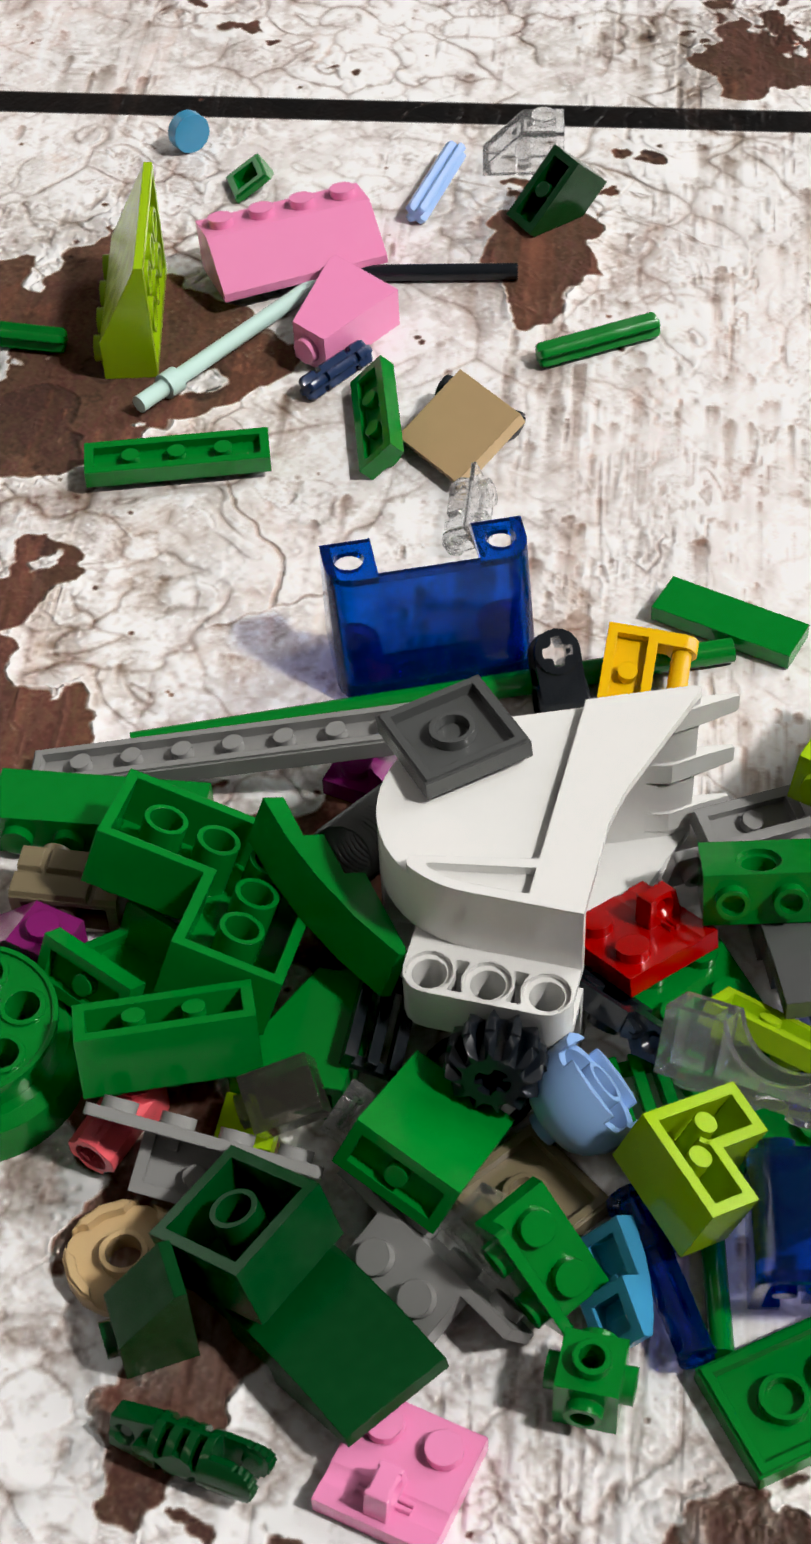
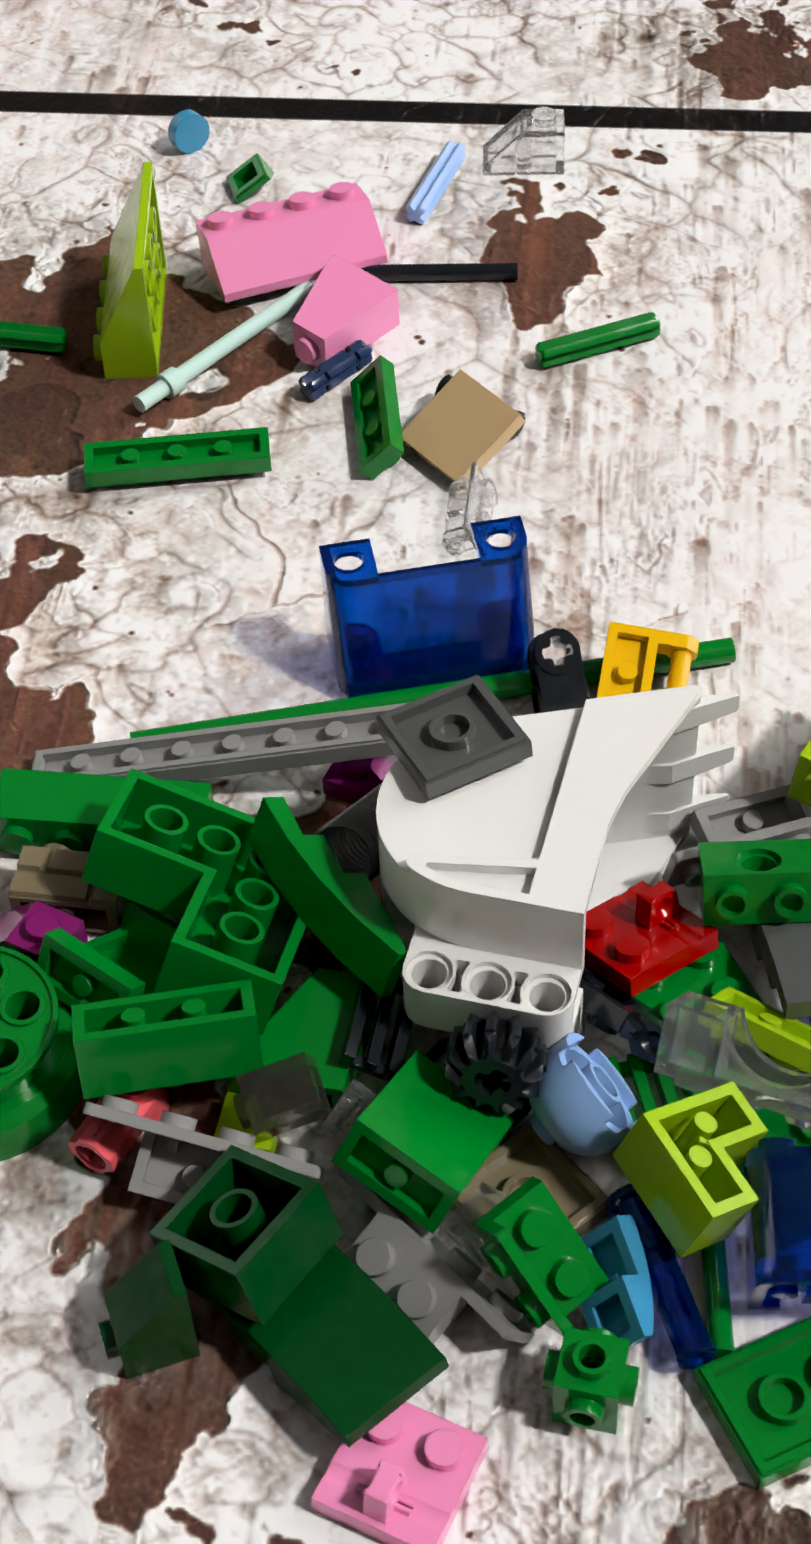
(97, 1238): tan tile -> none
(191, 1449): dark green hinge -> none
(556, 193): dark green slope -> none
(720, 616): green tile -> none

